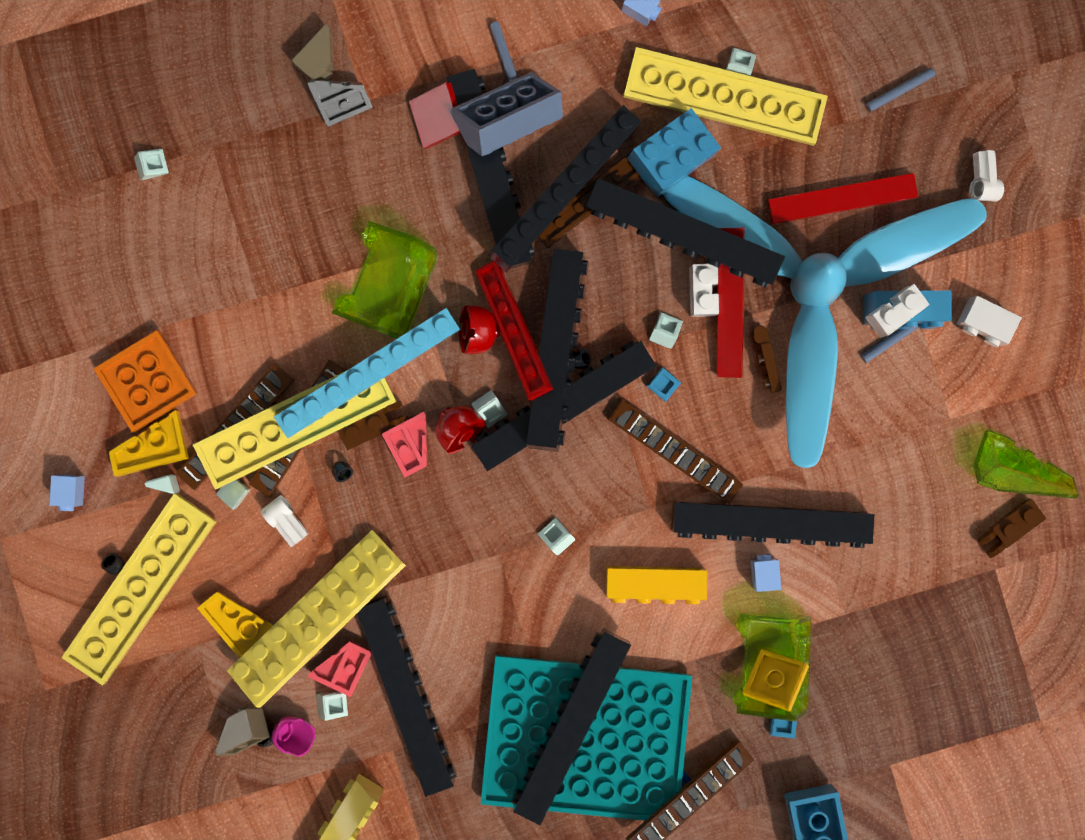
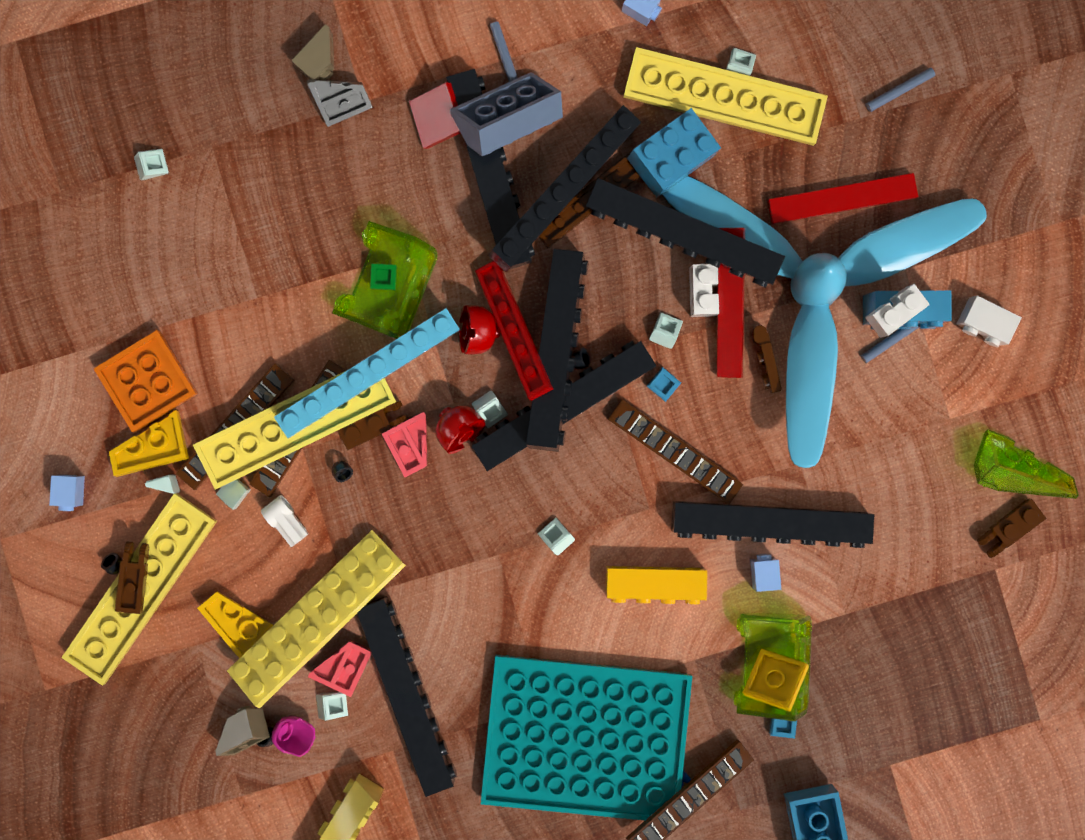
(132, 580): none -> reddish brown hinge
(383, 277): none -> green plate
(571, 726): black brick -> none
(985, 183): white piece -> none

